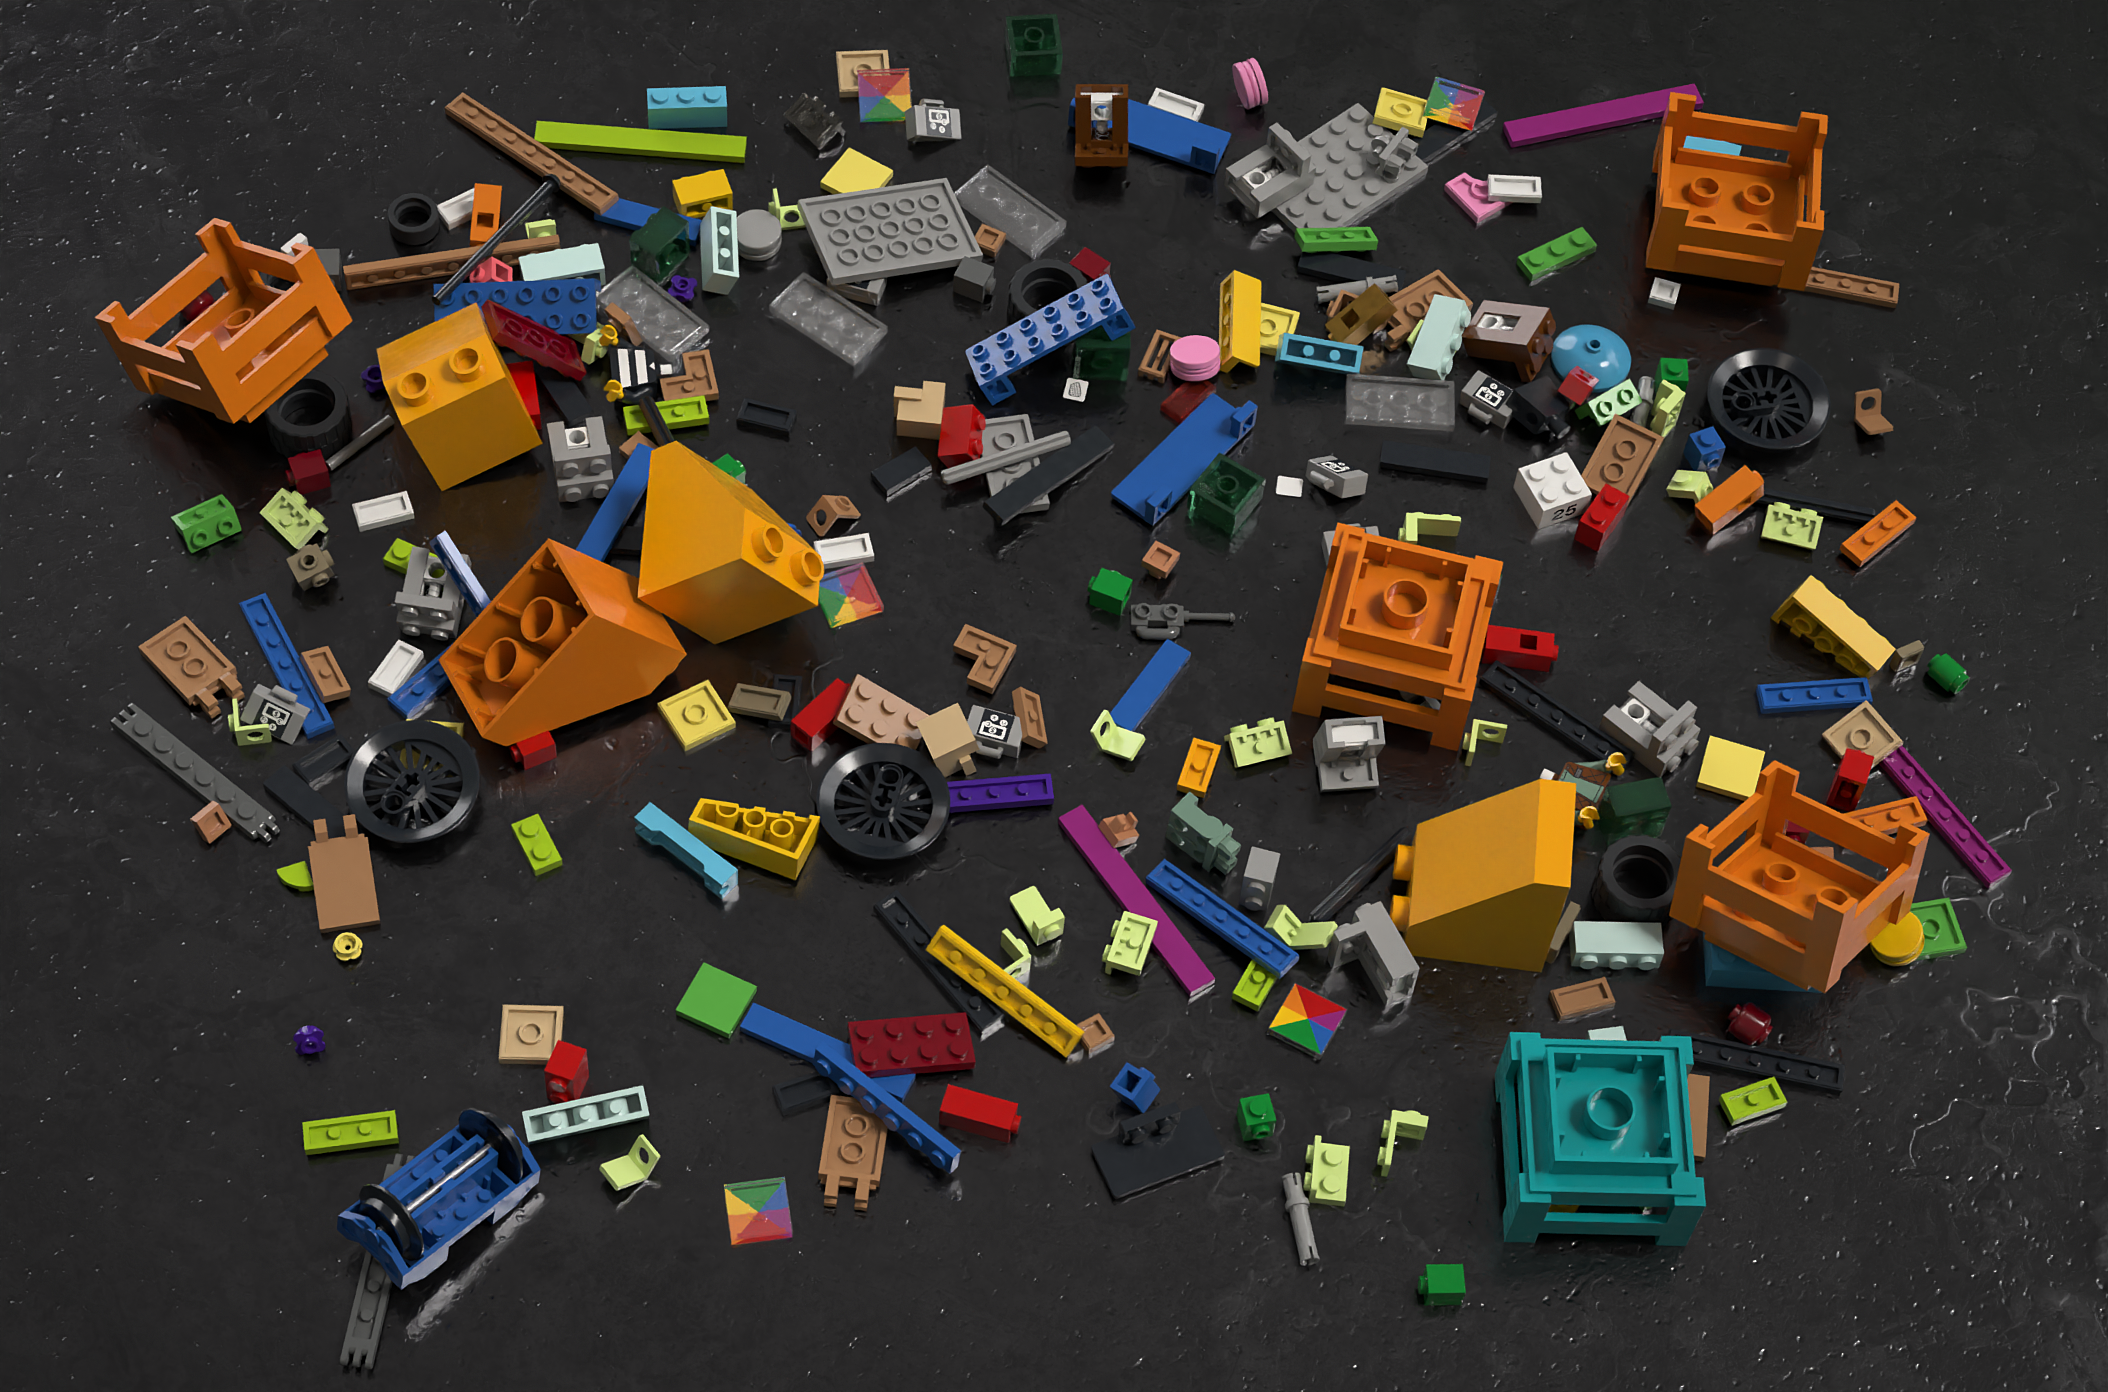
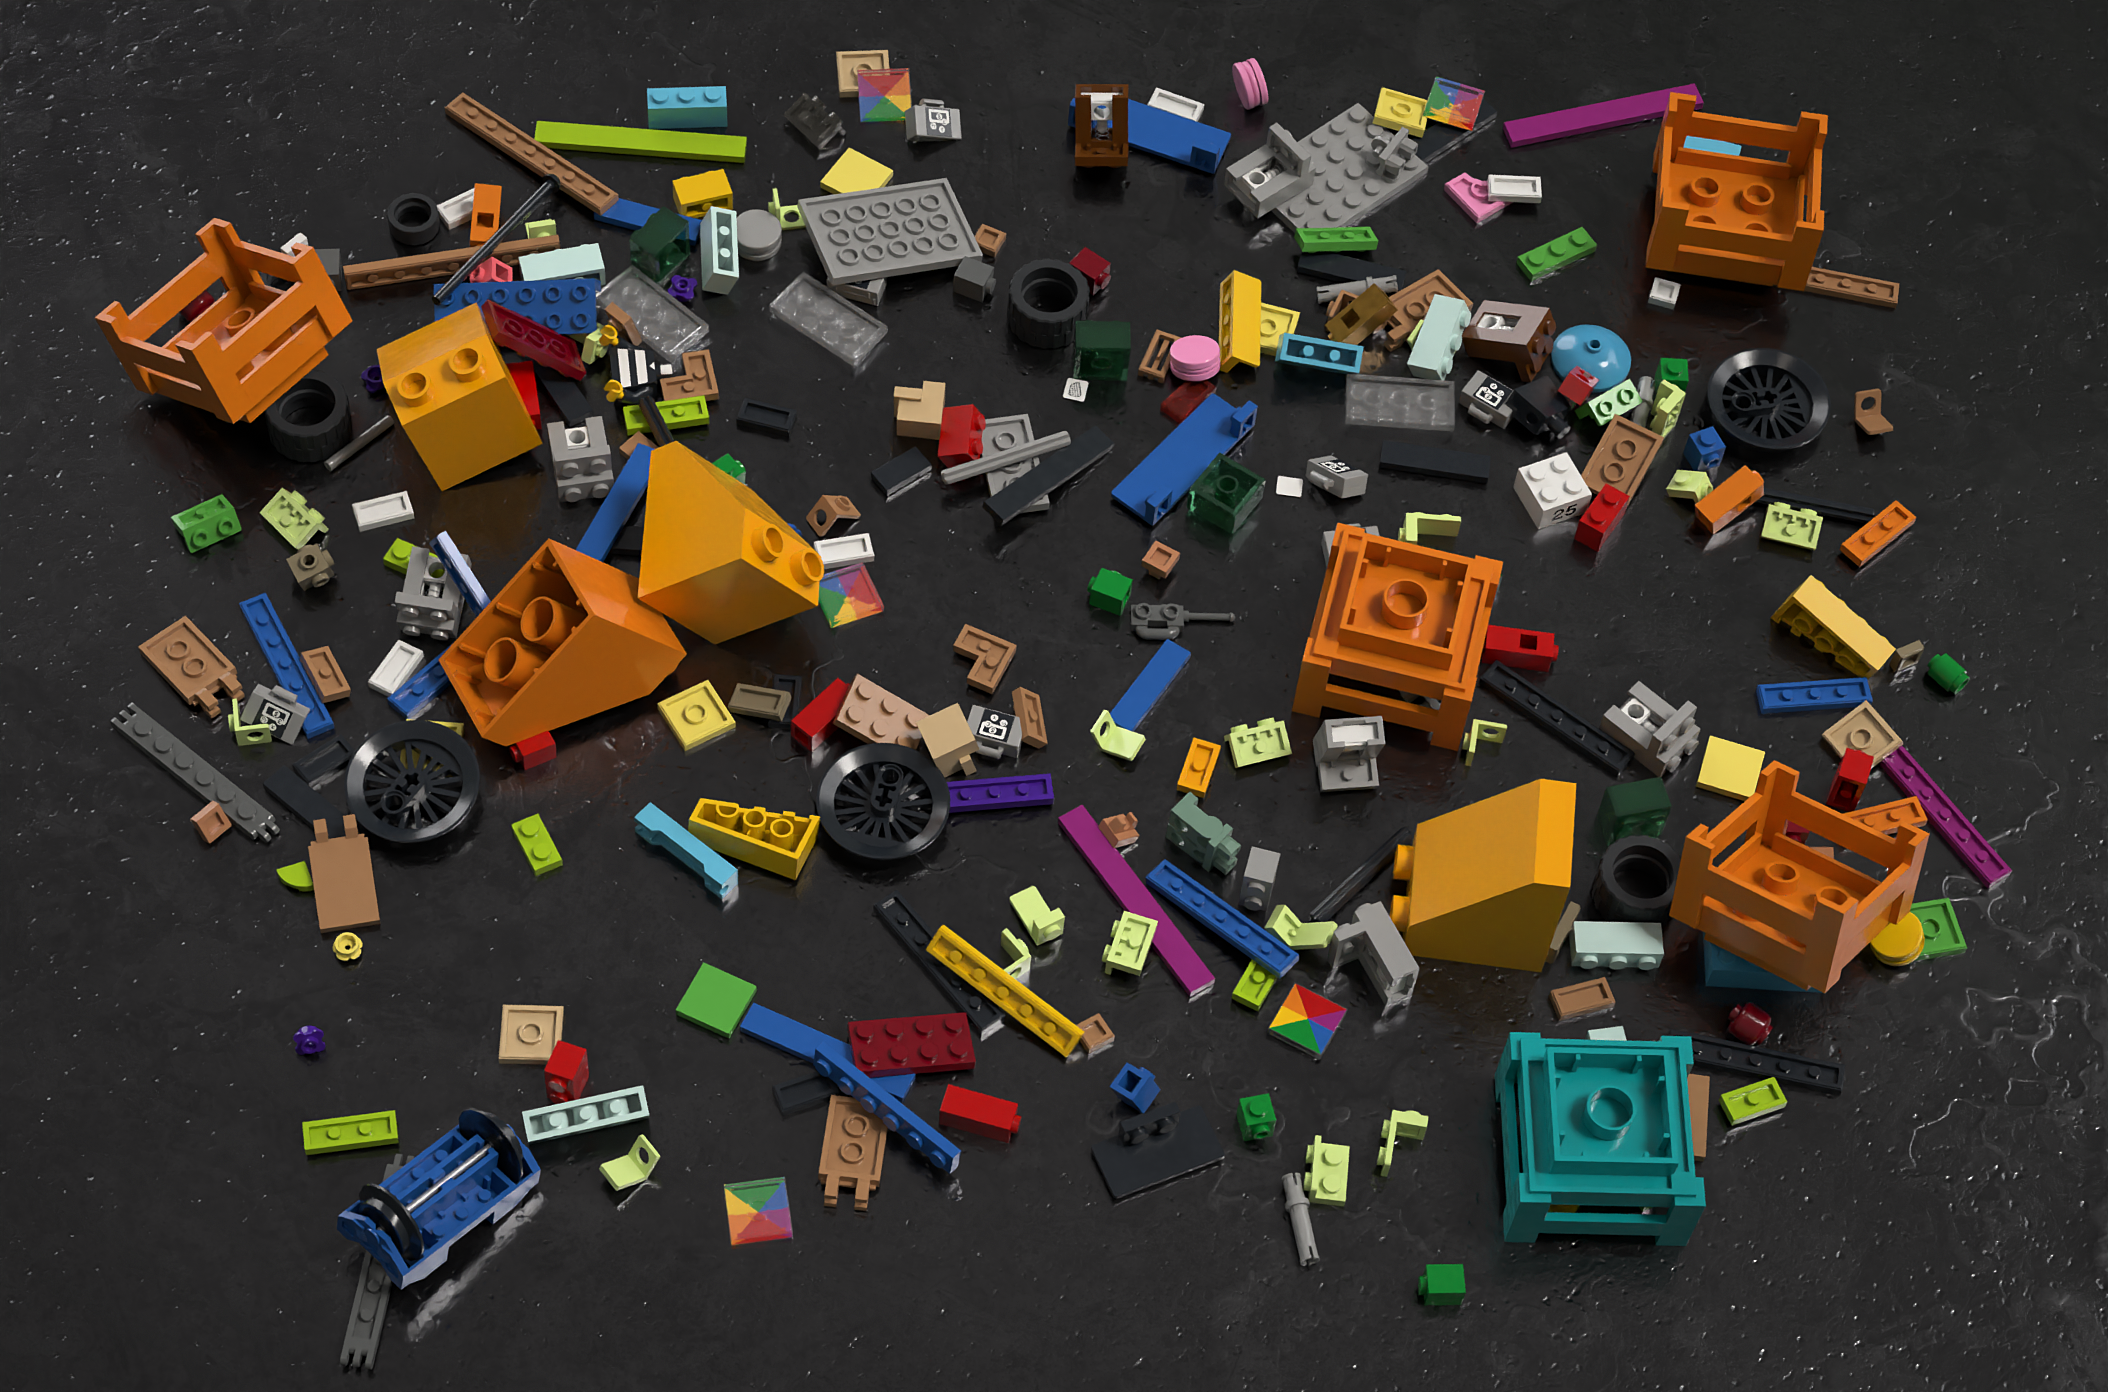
(308, 472): dark red brick -> none
(1009, 210): clear tile -> none
(1033, 45): clear green brick -> none
(1044, 332): blue bracket -> none
(1591, 782): torso -> none

